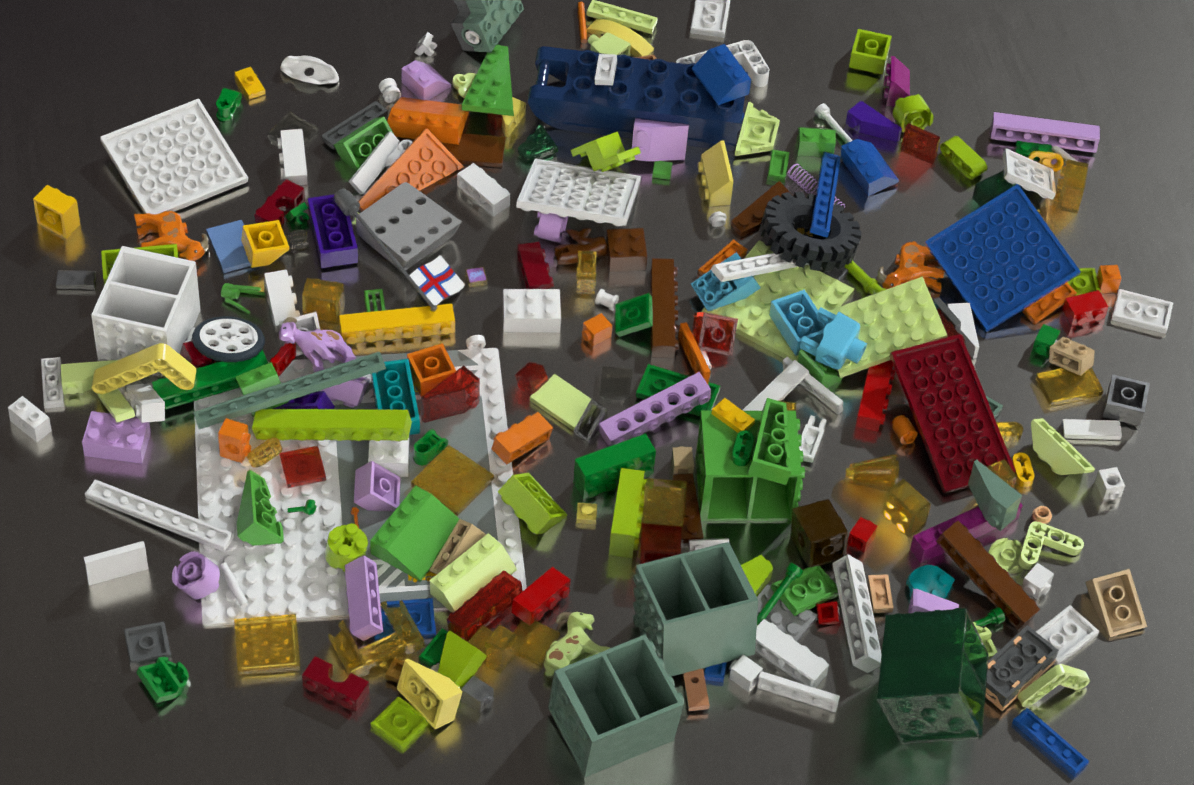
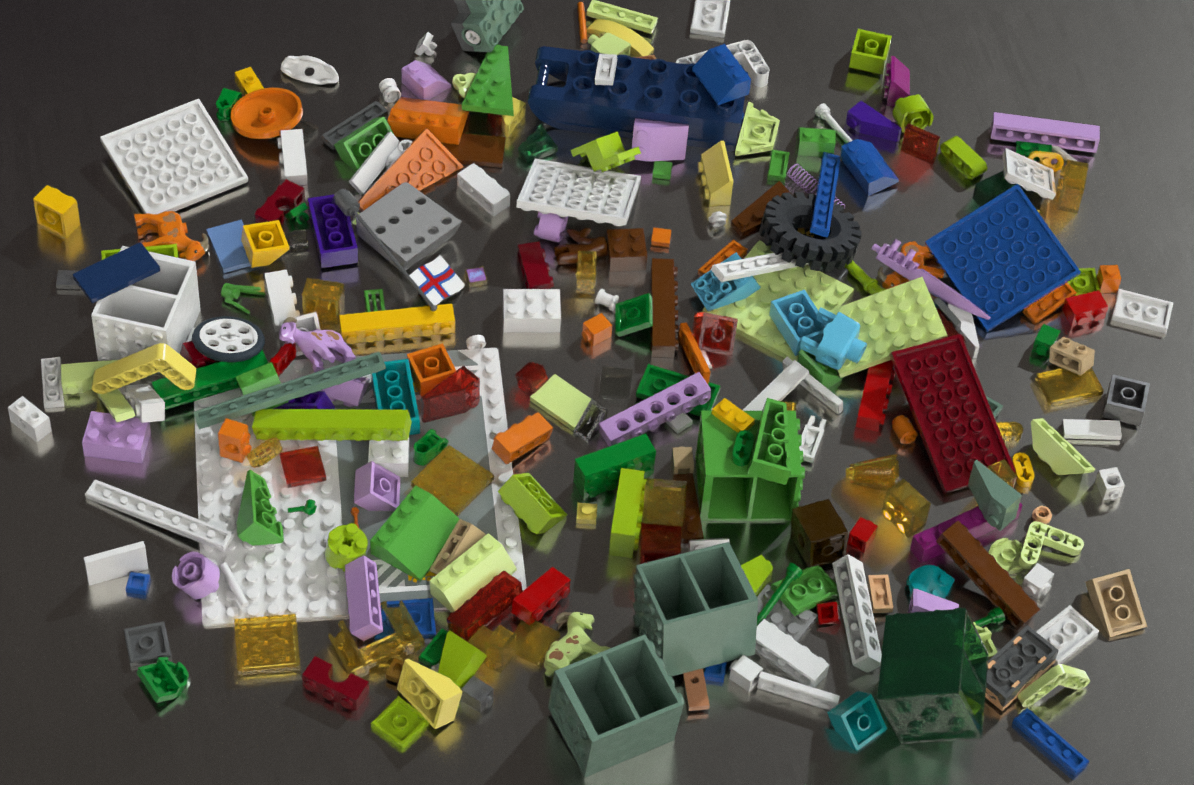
(116, 272): none -> dark blue tile
(138, 583): none -> blue tile
(266, 113): none -> orange dish
(661, 237): none -> orange tile
(680, 423): none -> white tile
(857, 719): none -> teal slope
(908, 269): none -> lavender piece

